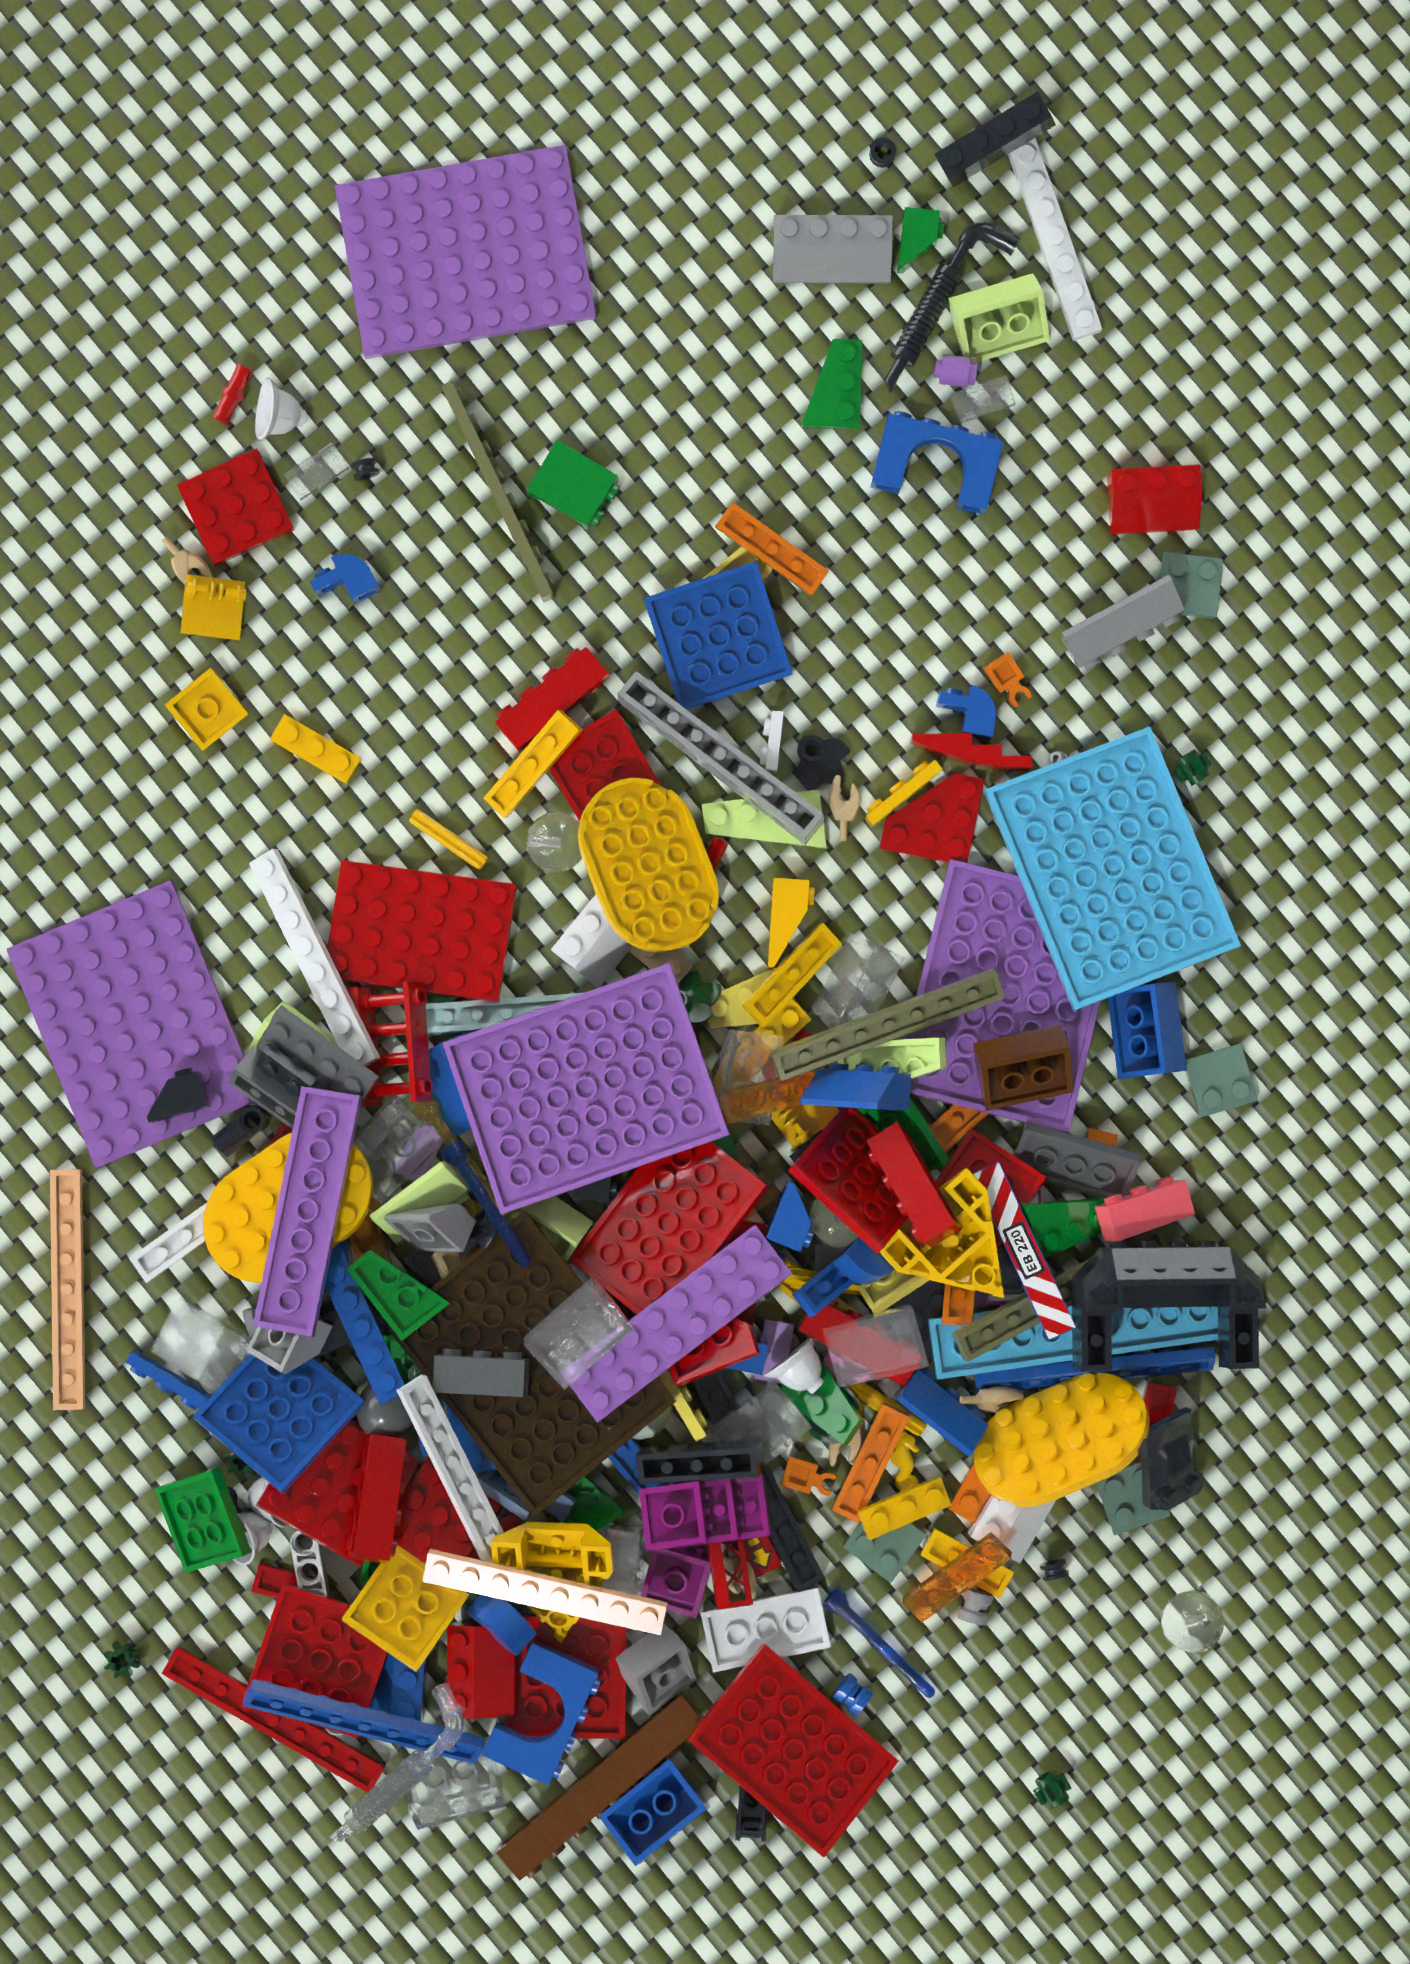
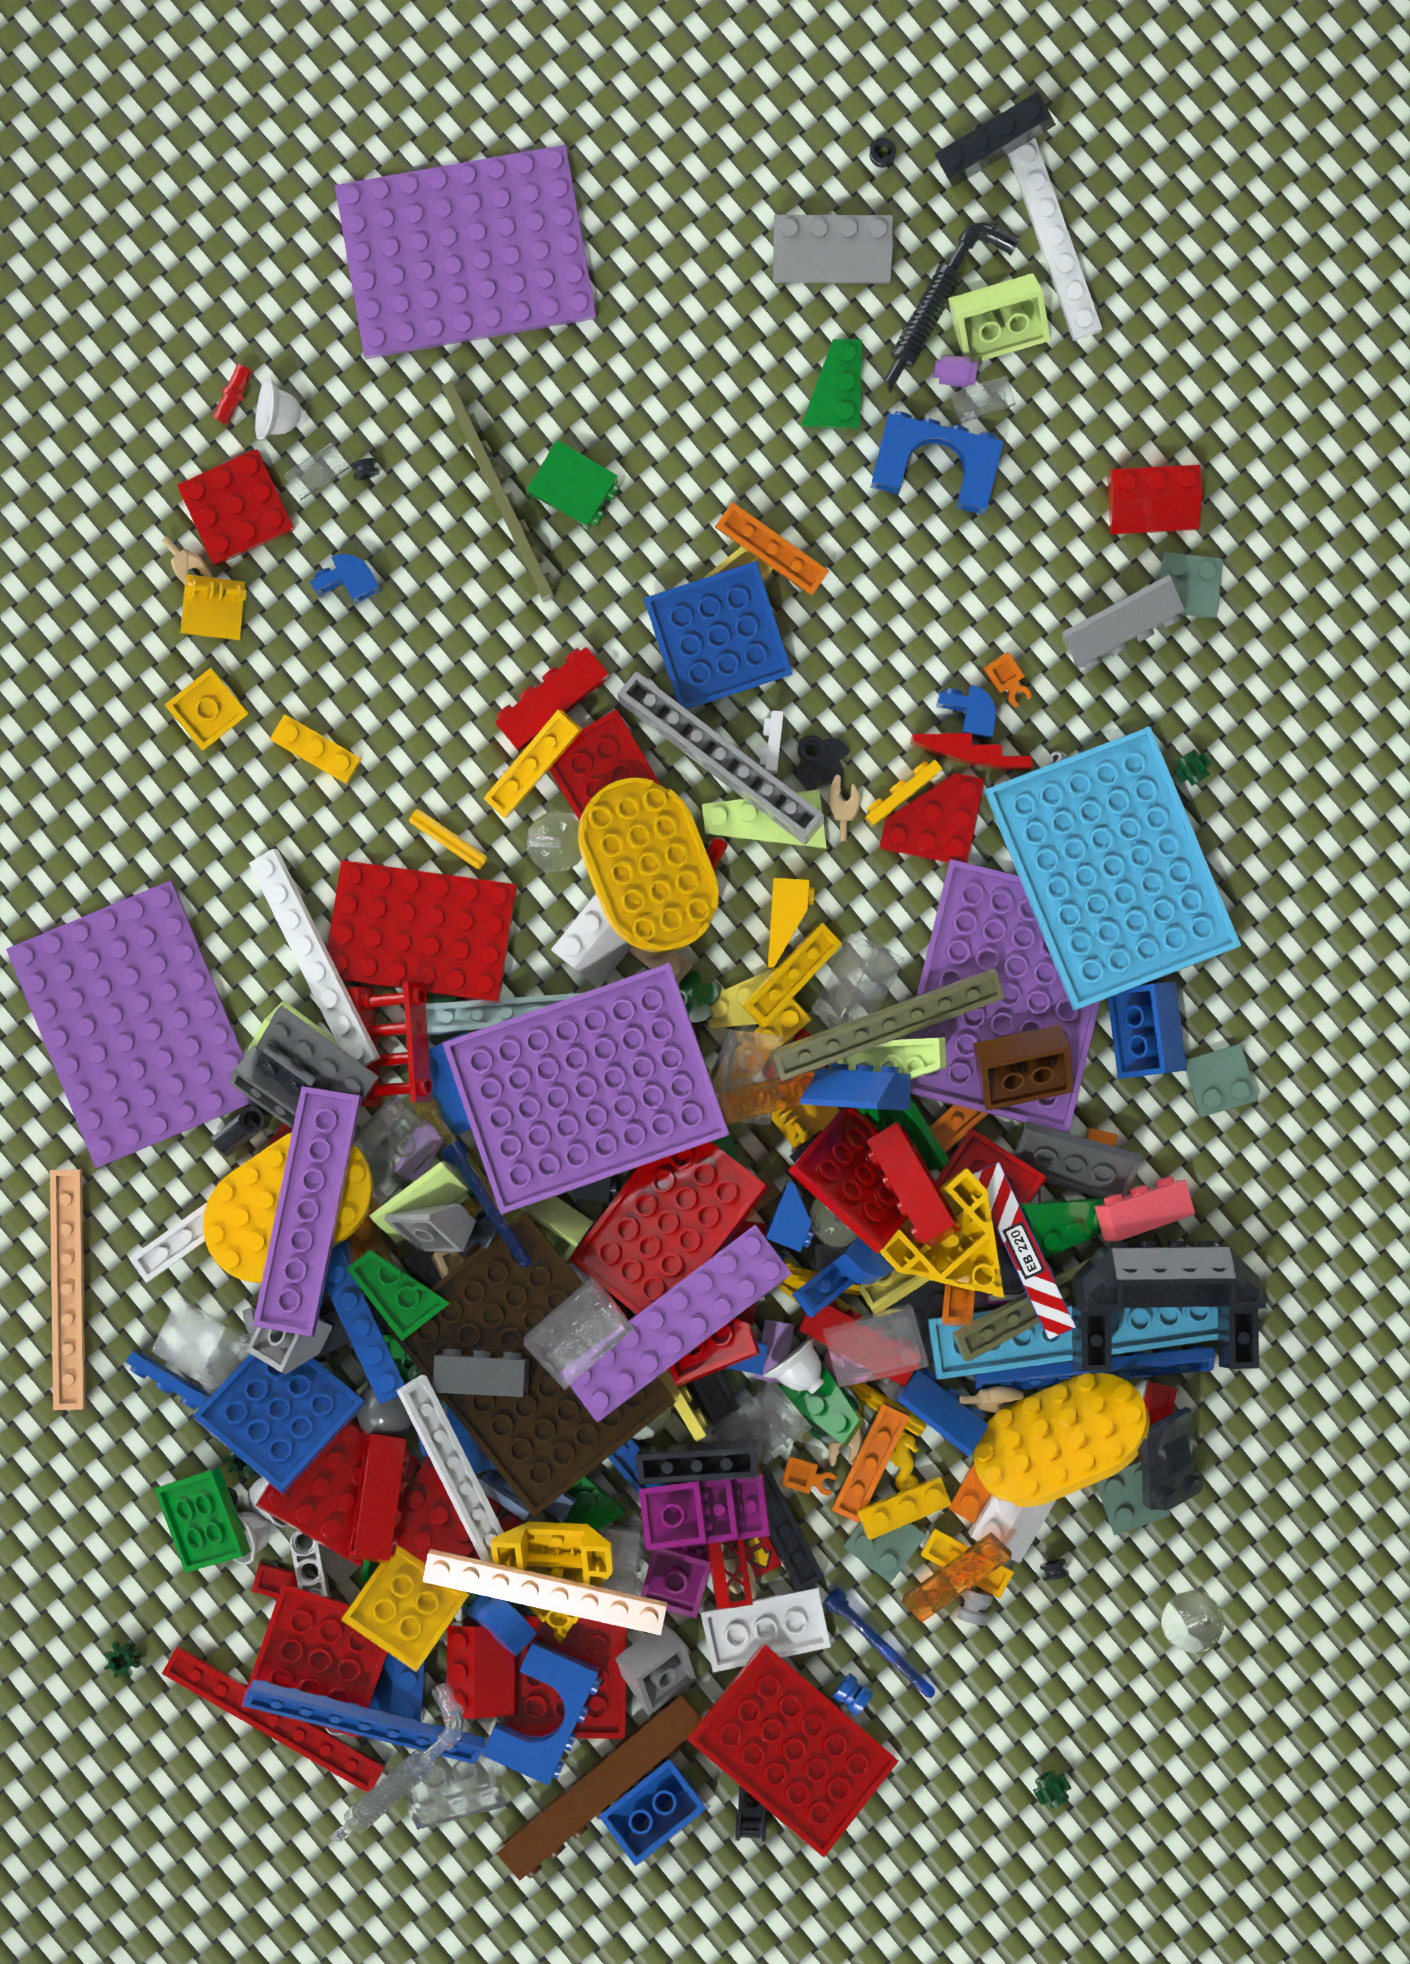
(180, 1096): black slope -> none
(918, 236): green slope -> none

